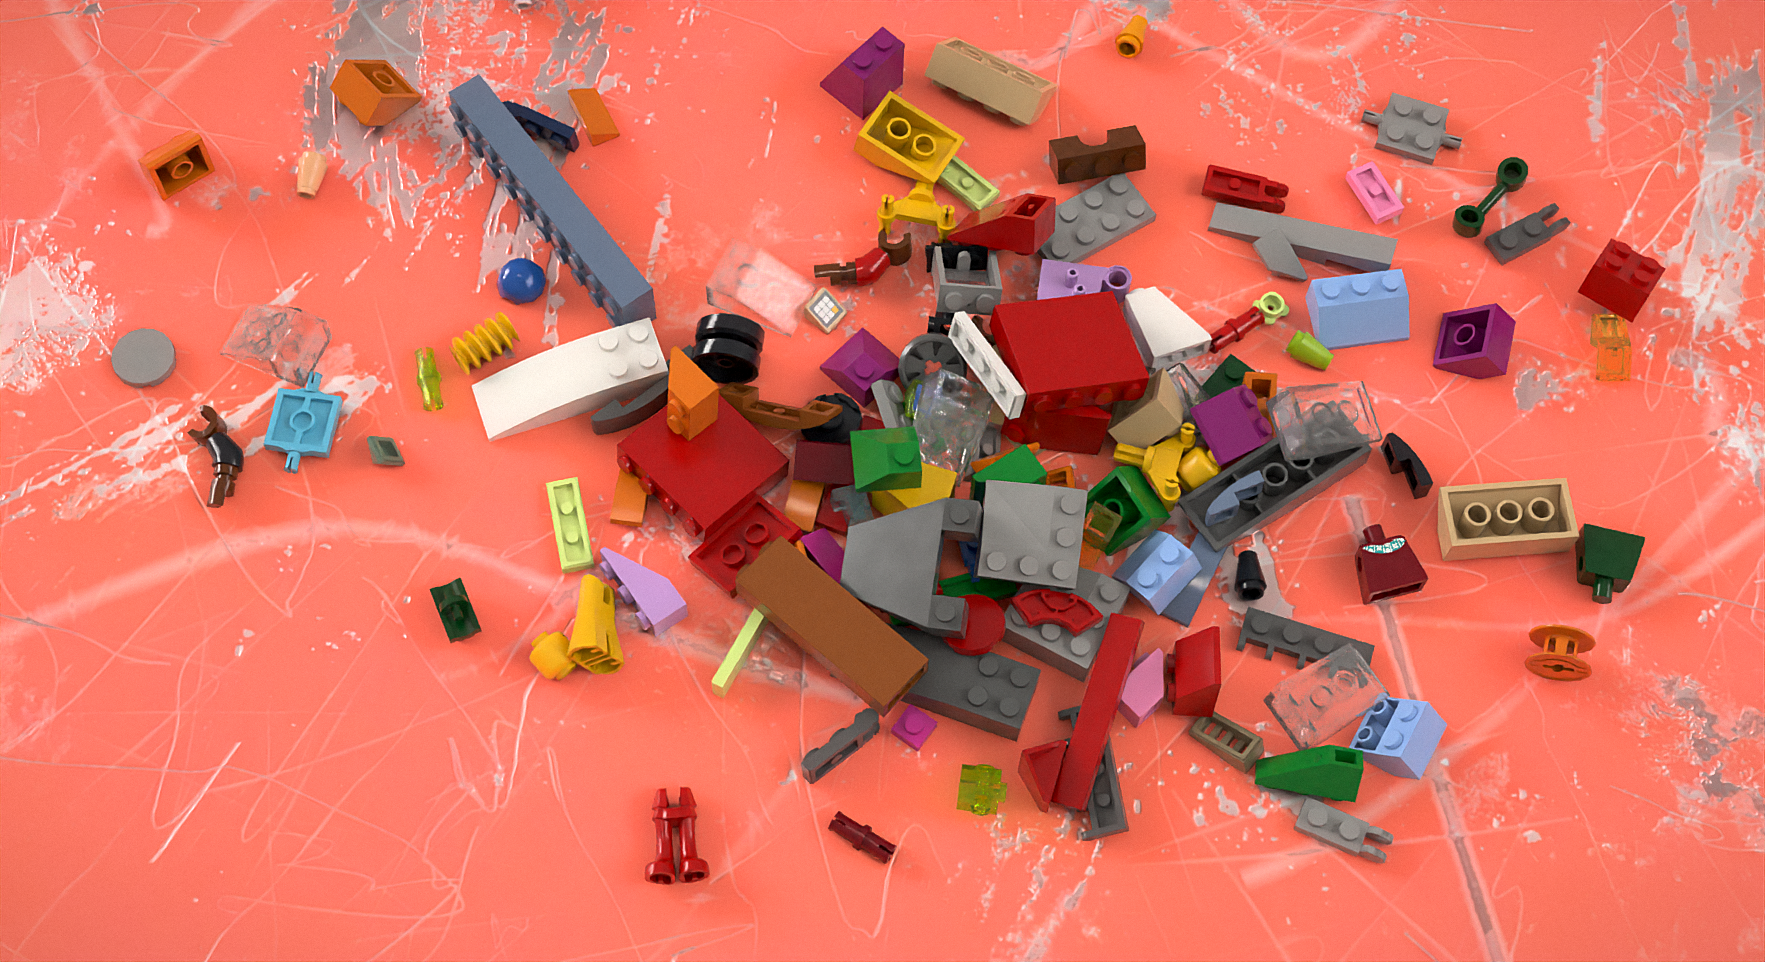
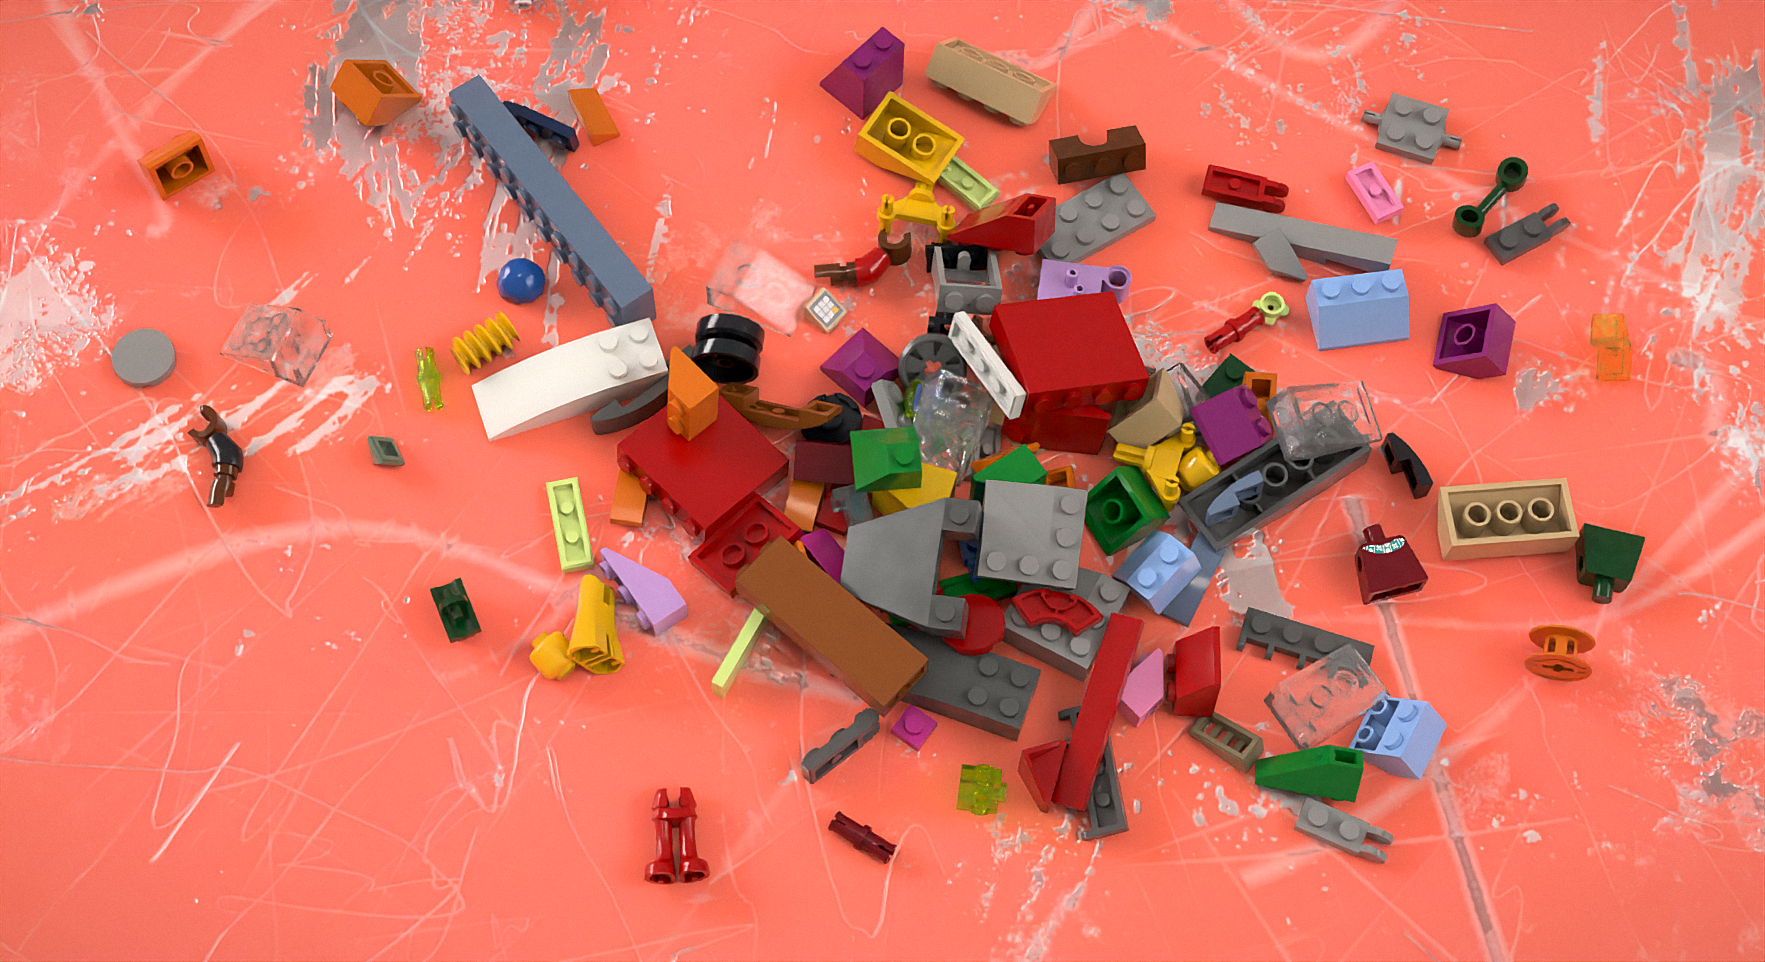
(303, 422): medium azure plate -> none
(311, 172): light nougat cone -> none
(1097, 532): clear yellow slope -> none
(1131, 38): light orange cone -> none
(1163, 329): white slope -> none
(1249, 577): black cone -> none
(1309, 350): lime cone -> none
(1621, 279): red brick -> none

